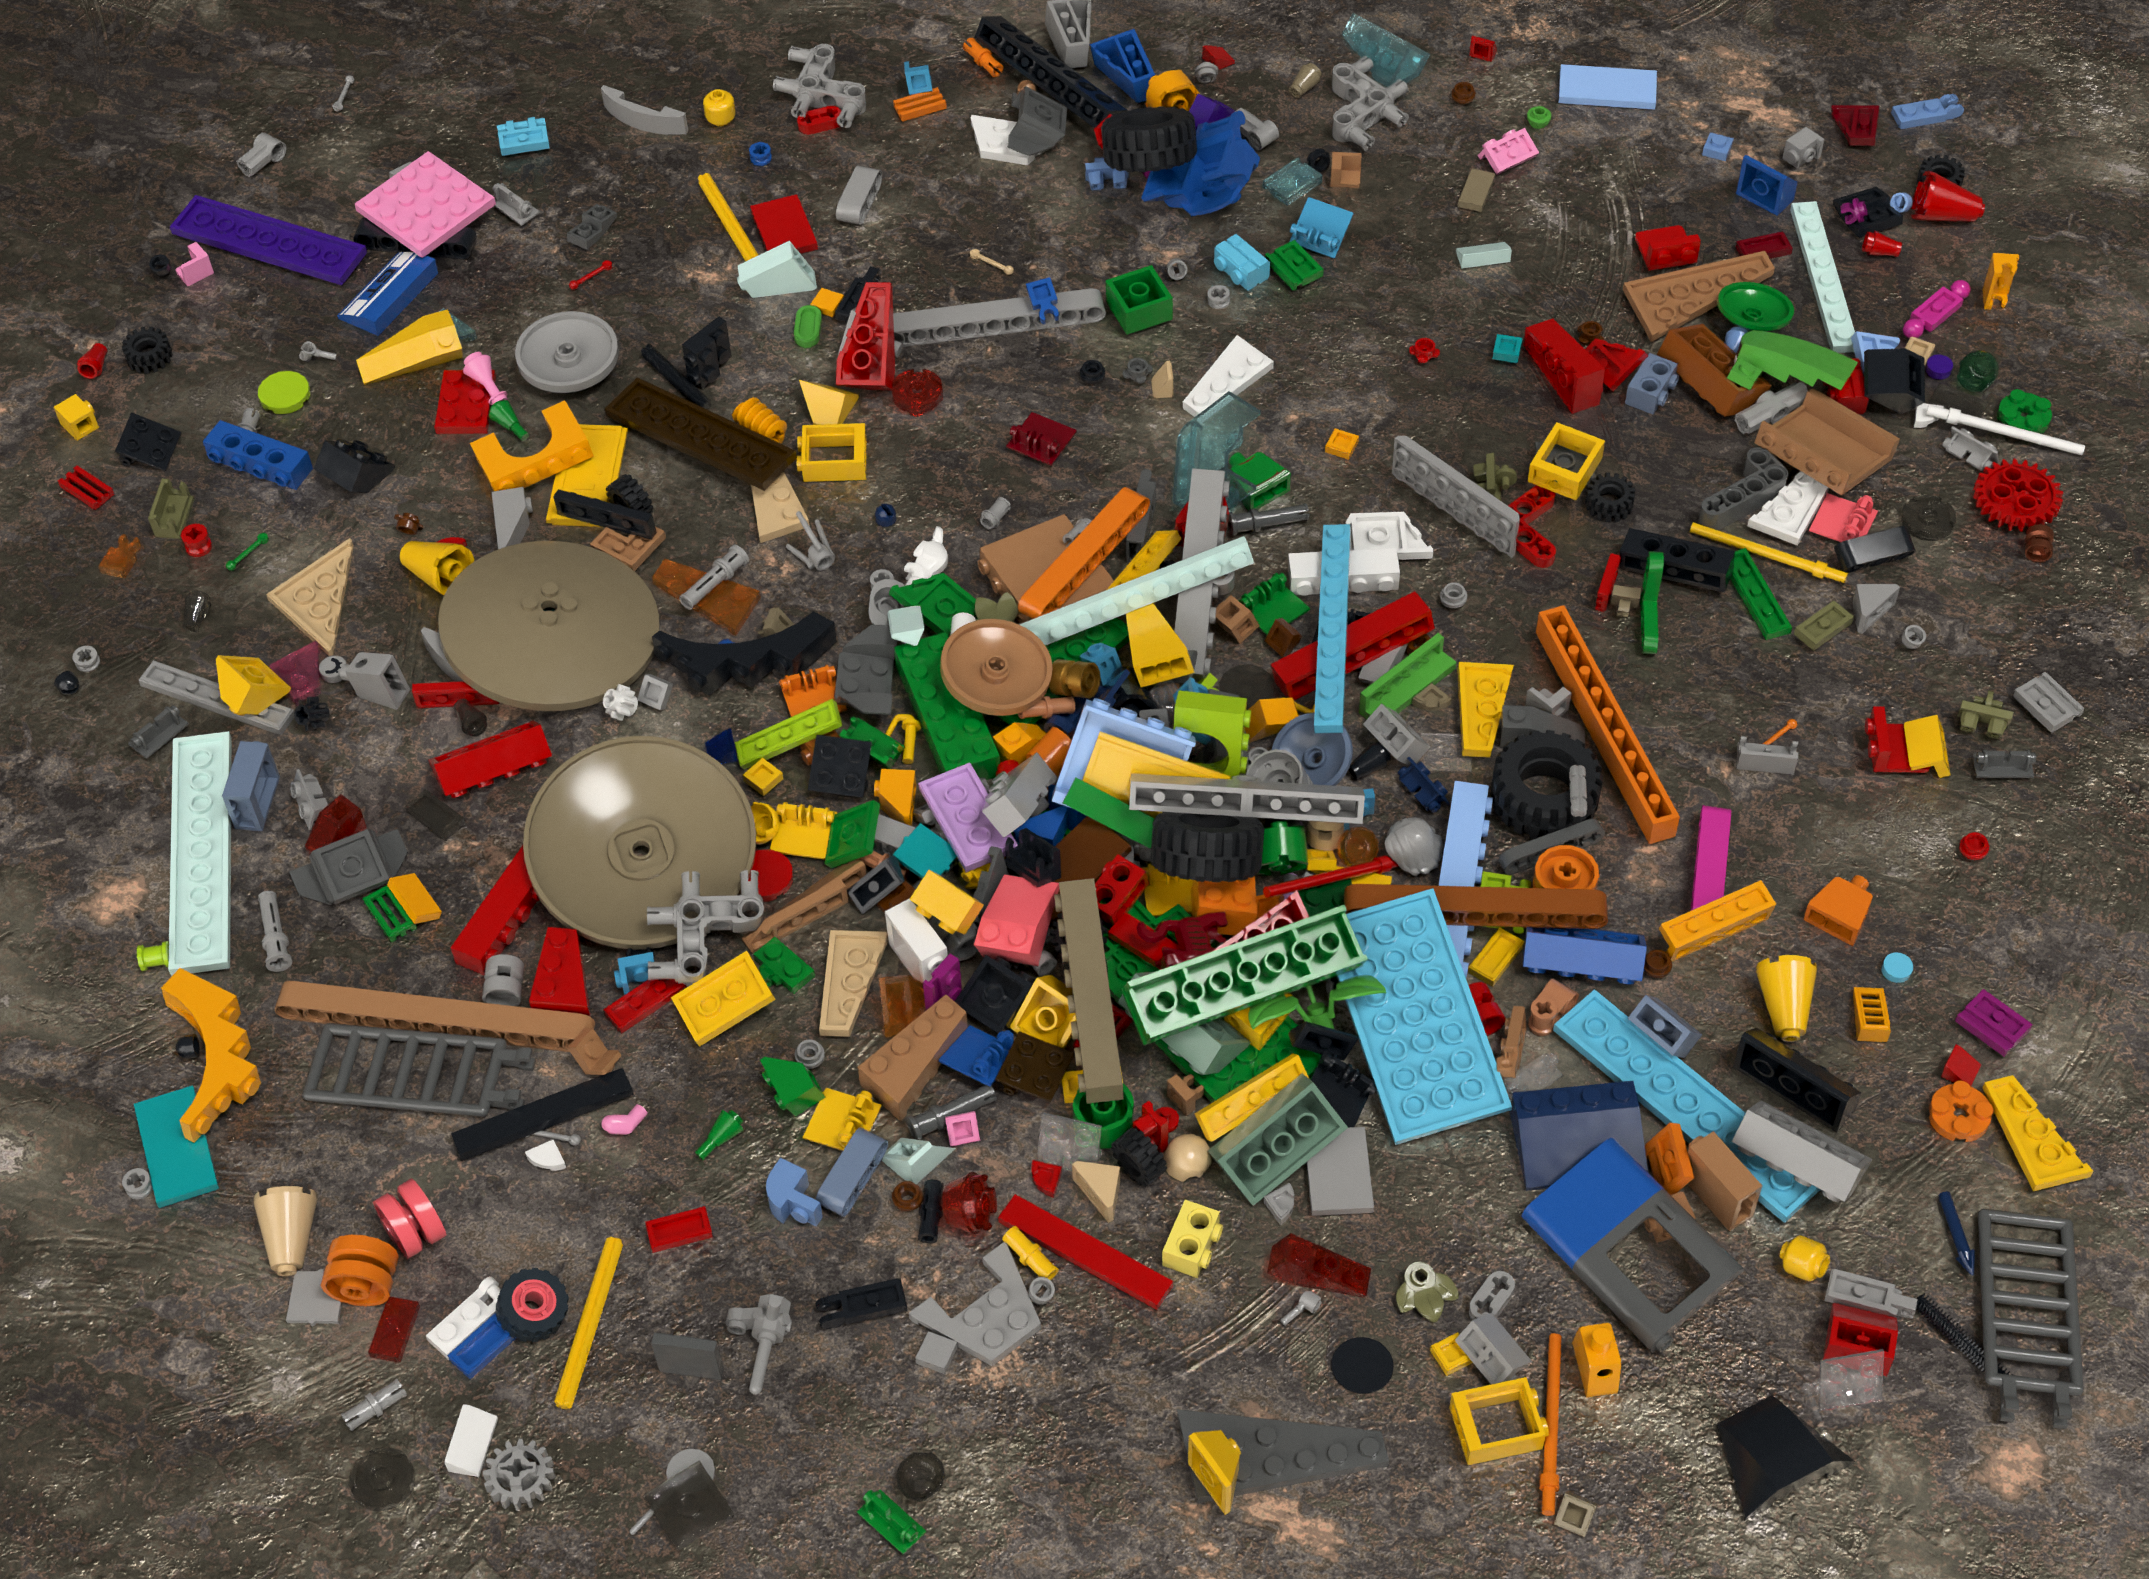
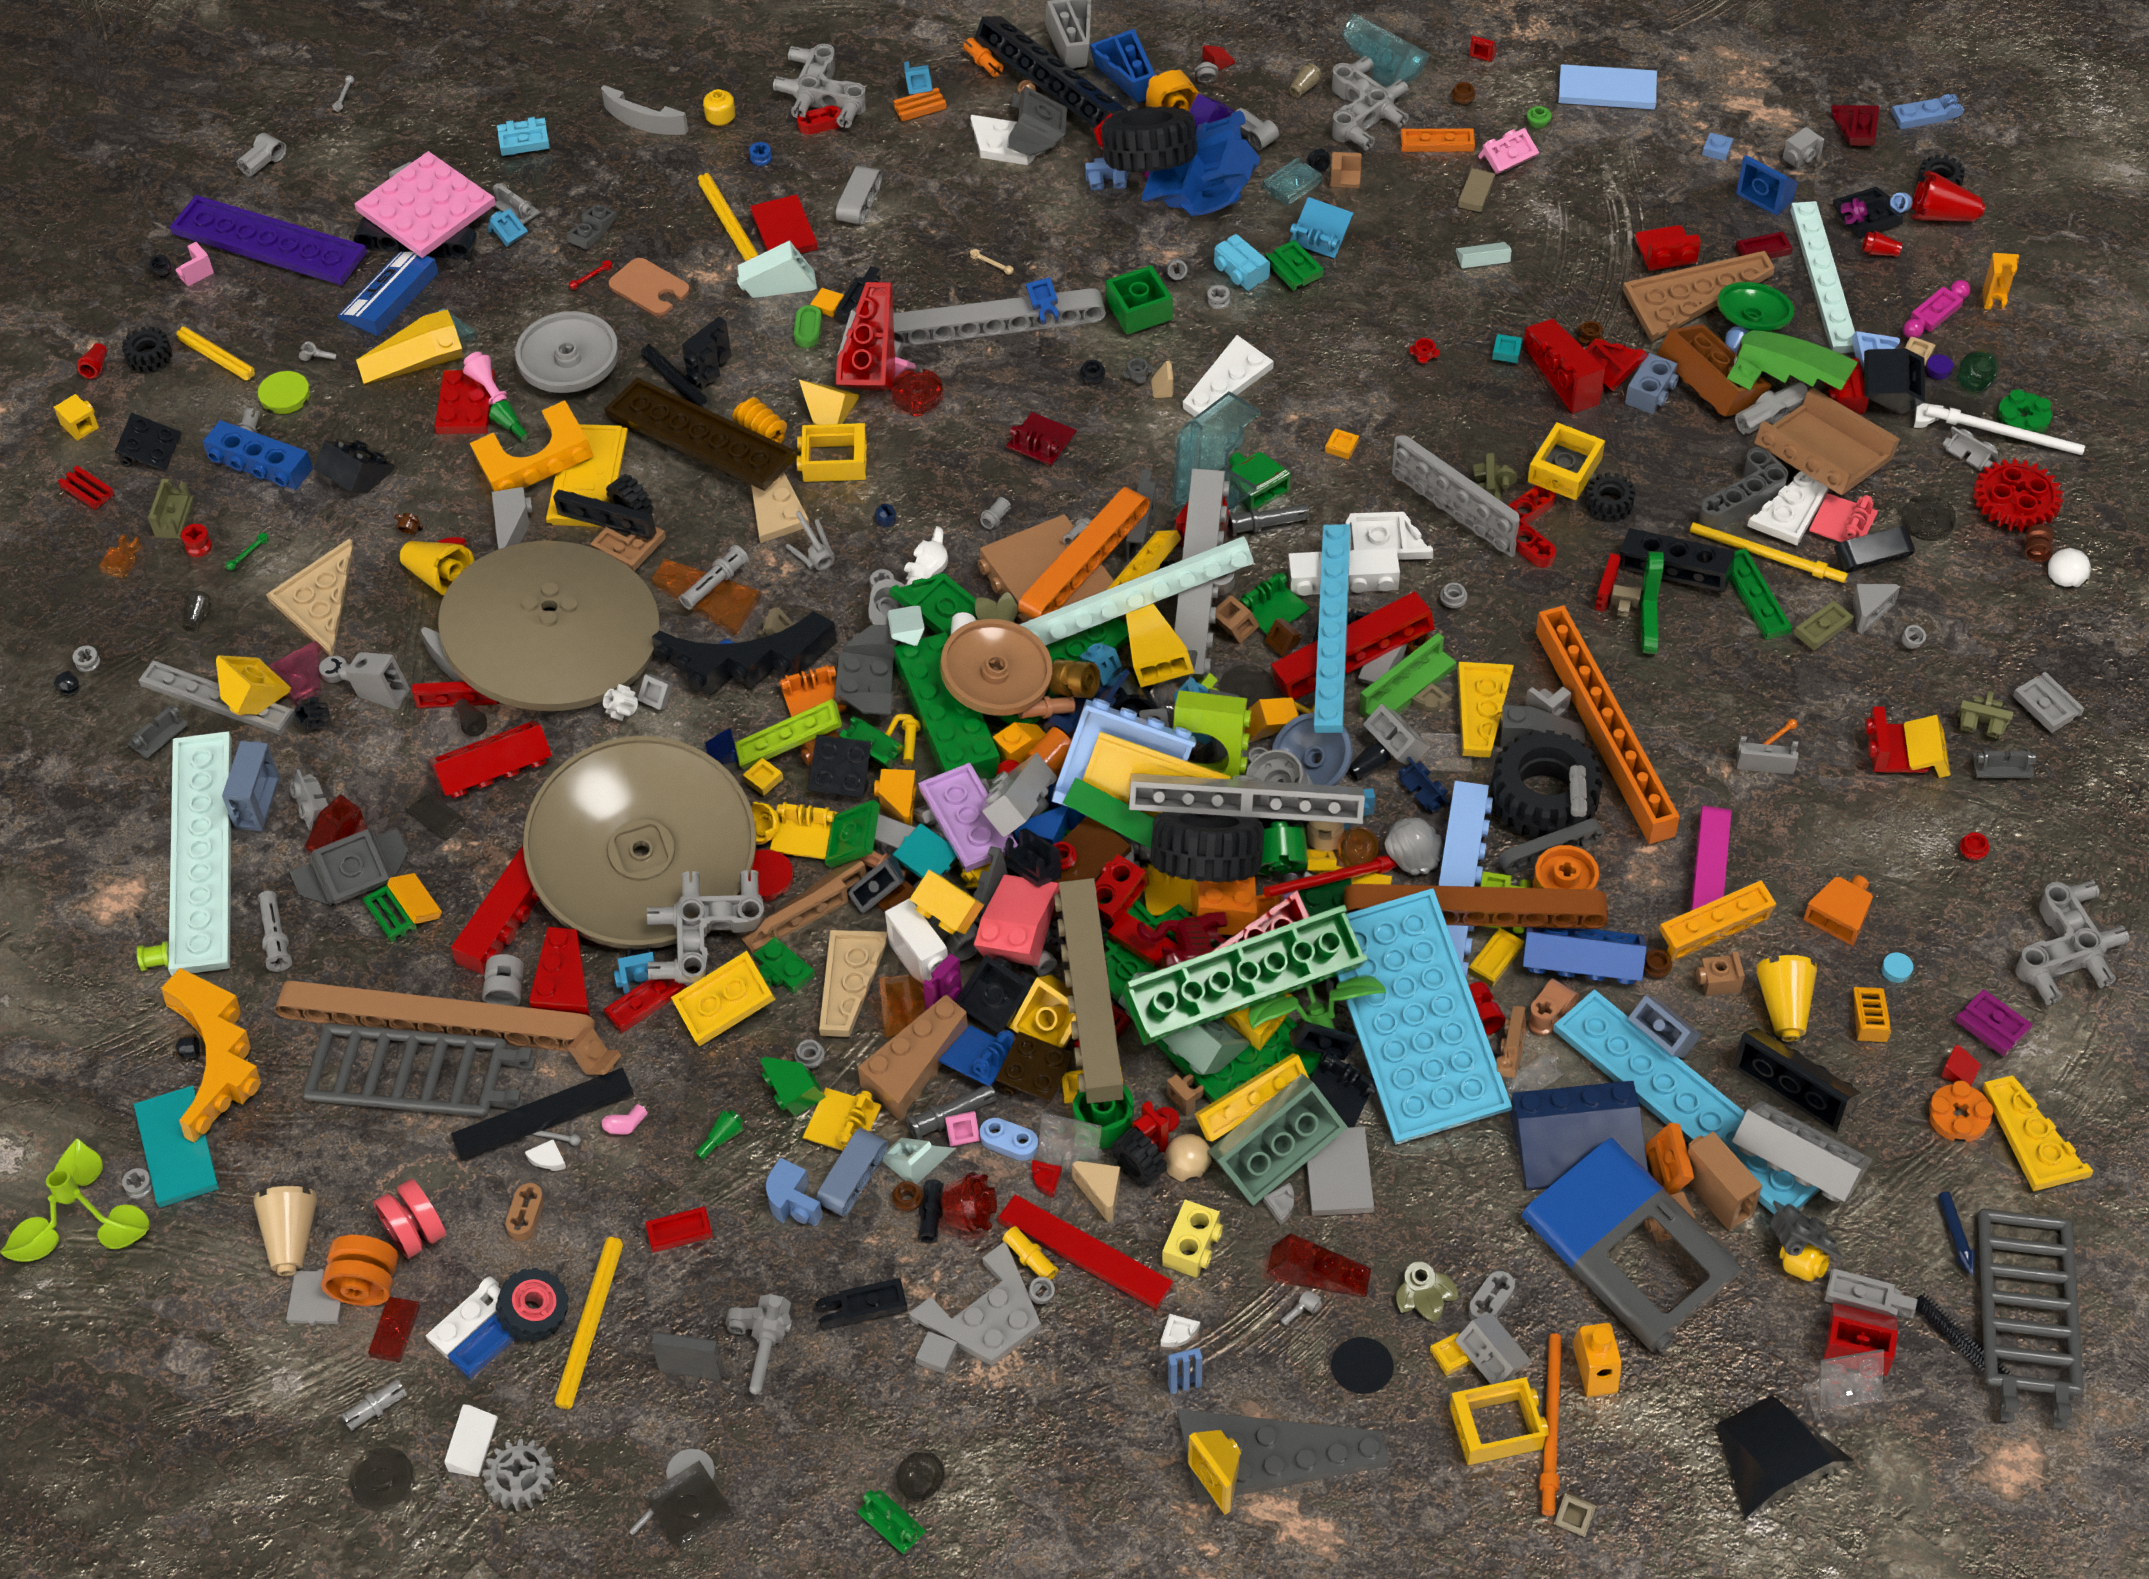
(76, 1168): none -> lime plant
(215, 353): none -> yellow axle
(507, 227): none -> dark azure bracket
(519, 1210): none -> medium nougat beam
(644, 283): none -> nougat piece
(902, 365): none -> bright pink slope
(1007, 1139): none -> light blue plate
(1069, 850): none -> red plate
(1179, 1331): none -> white tile
(1187, 1378): none -> medium blue tile
(1437, 140): none -> orange tile
(1721, 974): none -> medium nougat brick
(1797, 1231): none -> dark grey hinge
(2069, 567): none -> white hair
(2077, 943): none -> light grey pin

